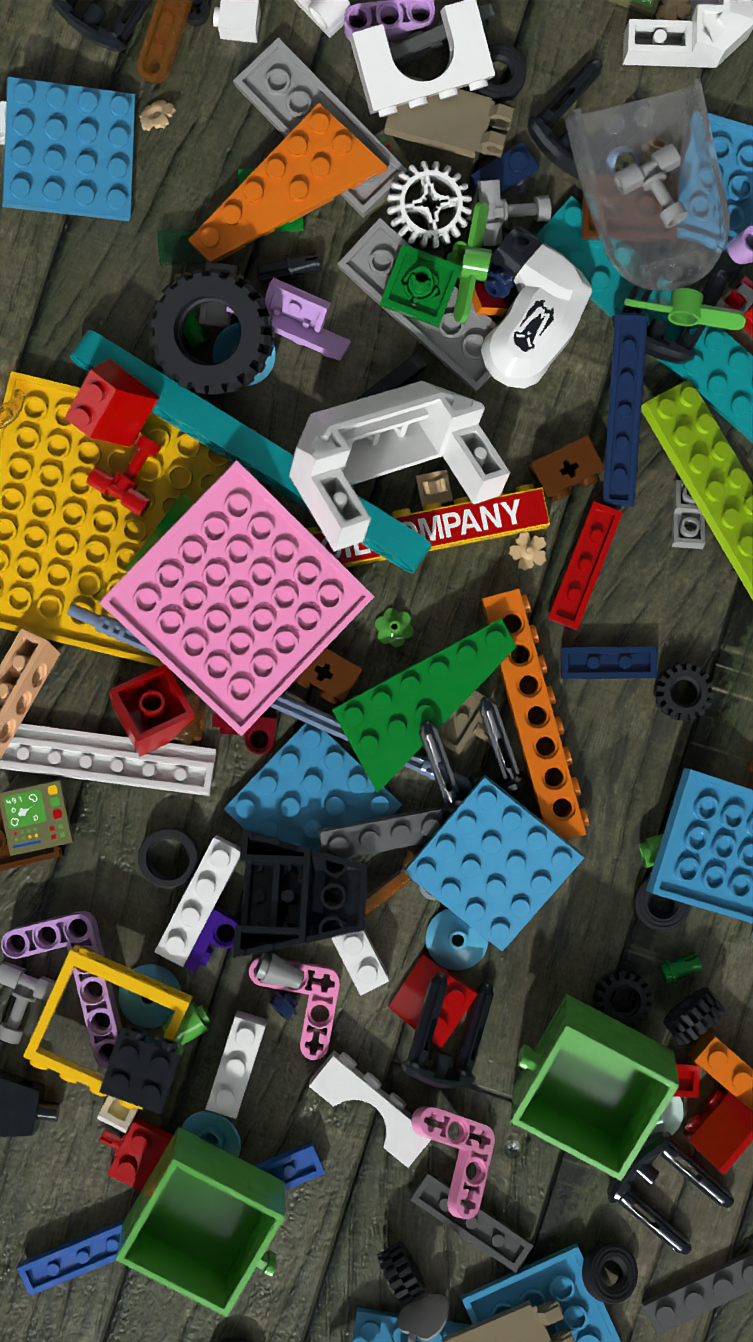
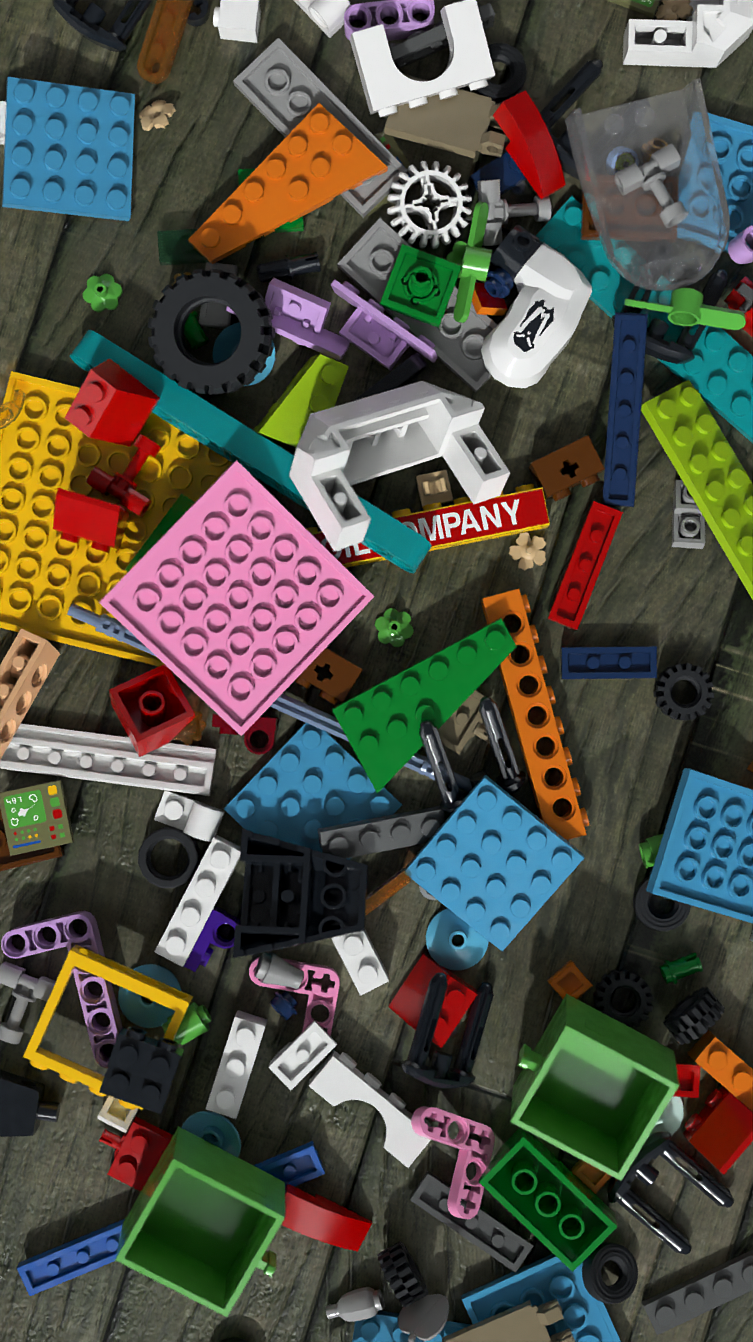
(90, 520): none -> red slope
(107, 298): none -> bright green plant
(189, 815): none -> white plate
(301, 1055): none -> white plate
(309, 392): none -> lime wedge
(323, 1219): none -> red slope
(357, 1305): none -> light grey plant
(376, 333): none -> lavender bracket
(530, 144): none -> red slope
(548, 1198): none -> green slope
(569, 981): none -> orange tile
(590, 1175): none -> orange tile

